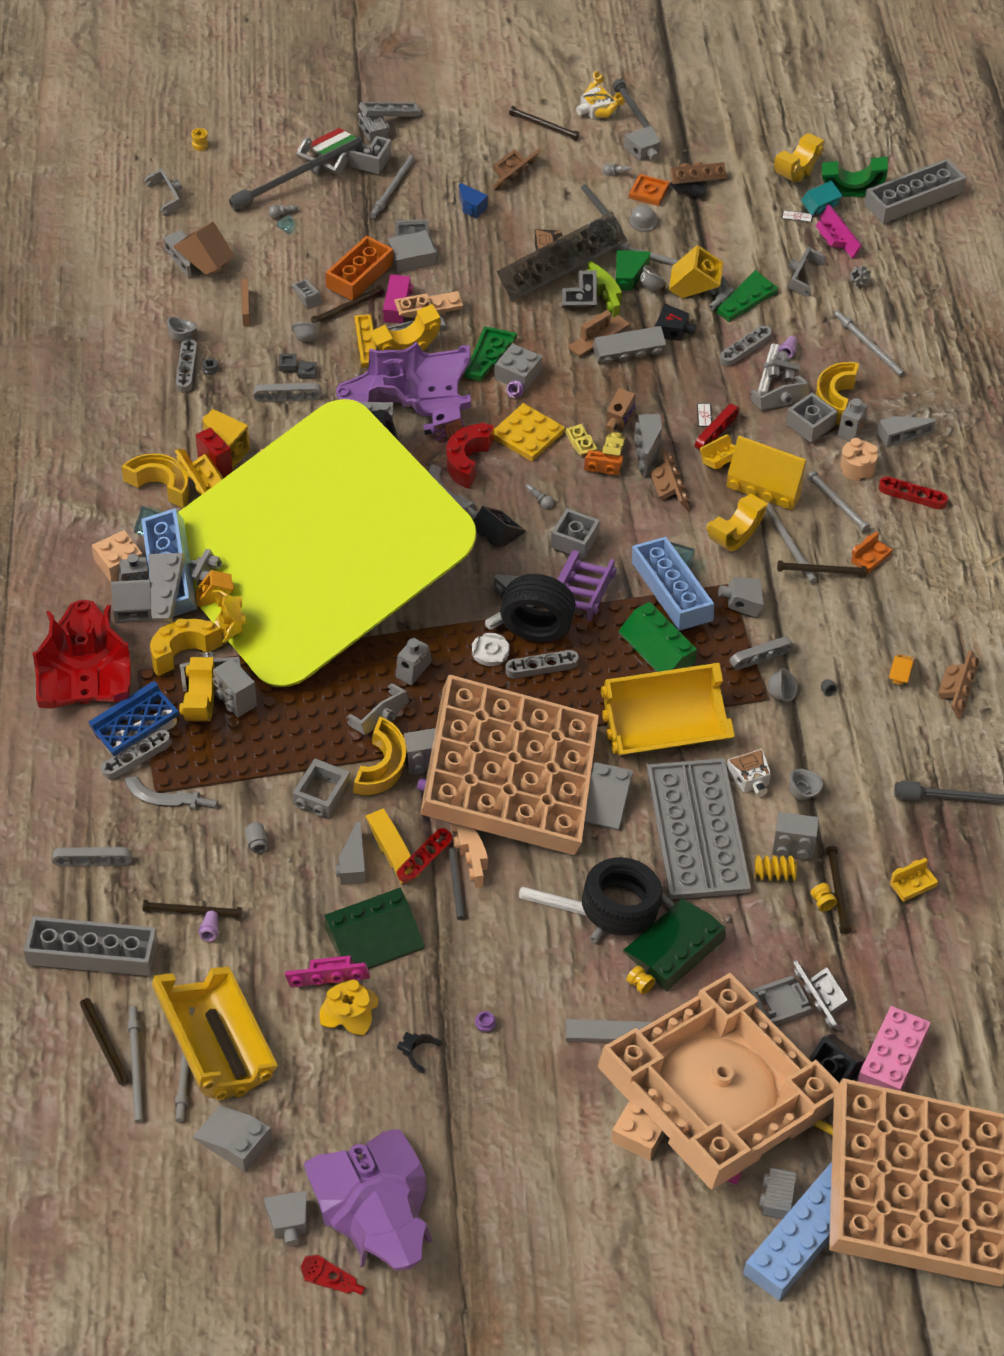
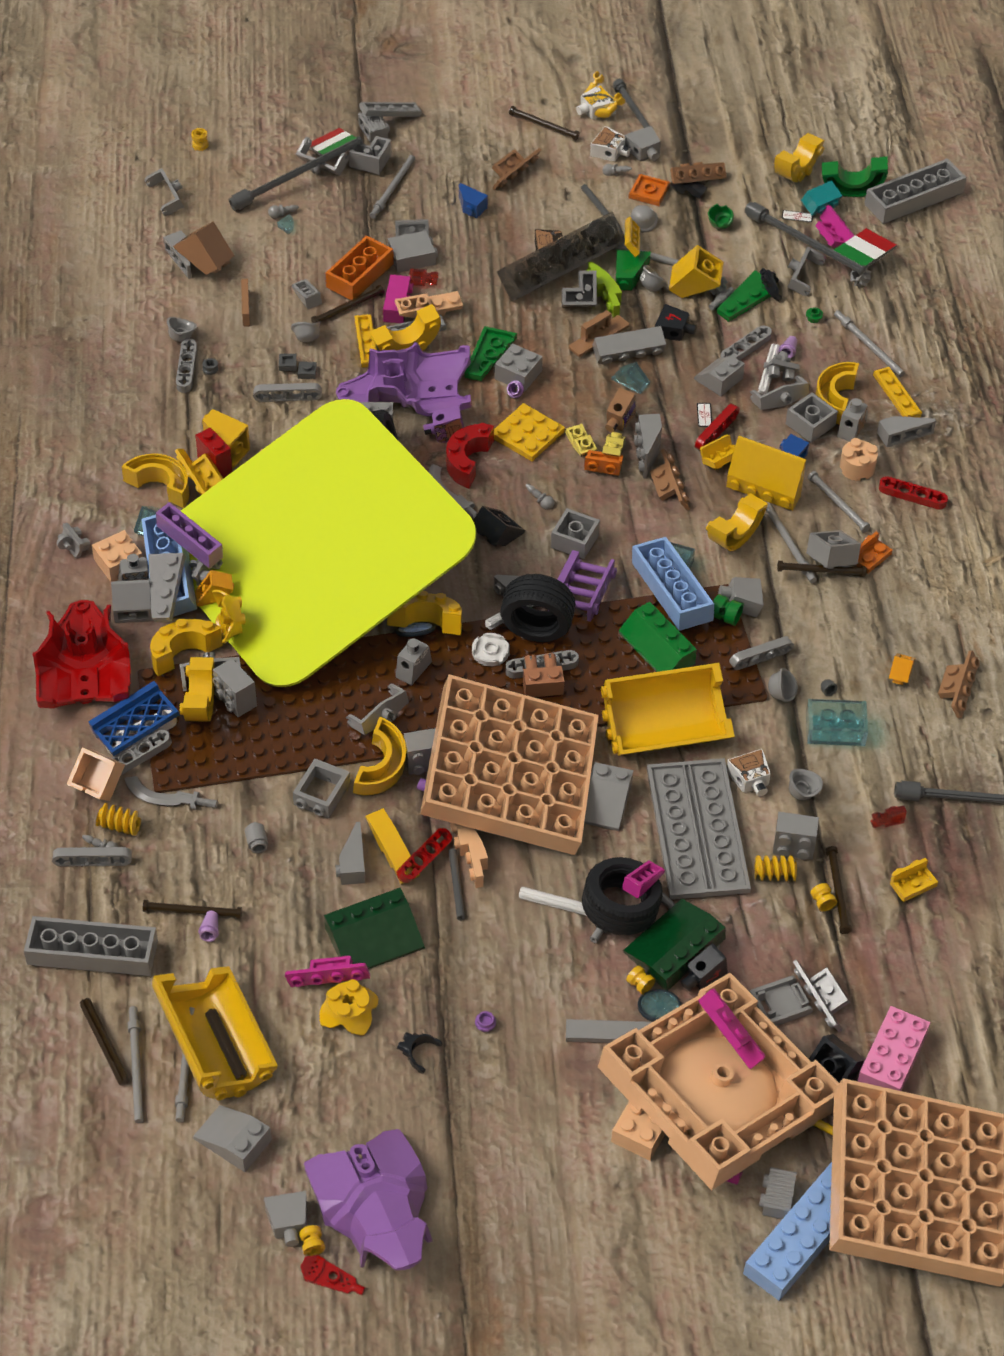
(71, 540): none -> light grey hips
(96, 774): none -> light nougat piece
(97, 842): none -> light grey bar
(118, 820): none -> yellow piece
(189, 535): none -> medium lavender brick
(312, 1240): none -> yellow wheel
(416, 629): none -> wheel
(420, 277): none -> clear red plate
(430, 608): none -> yellow brick
(543, 680): none -> nougat brick
(609, 145): none -> white torso
(632, 236): none -> yellow tile
(632, 377): none -> clear light blue slope
(641, 880): none -> dark pink slope
(657, 1003): none -> clear light blue wheel
(705, 968): none -> black torso
(720, 216): none -> green hair
(721, 374): none -> light grey slope
(727, 609): none -> green wheel
(731, 1028): none -> dark pink bracket
(769, 281): none -> black helmet
(795, 446): none -> blue slope
(814, 315): none -> green plate
(833, 548): none -> light grey brick
(836, 722): none -> clear light blue brick
(855, 253): none -> flag
(892, 816): none -> clear red plate
(897, 393): none -> yellow tile

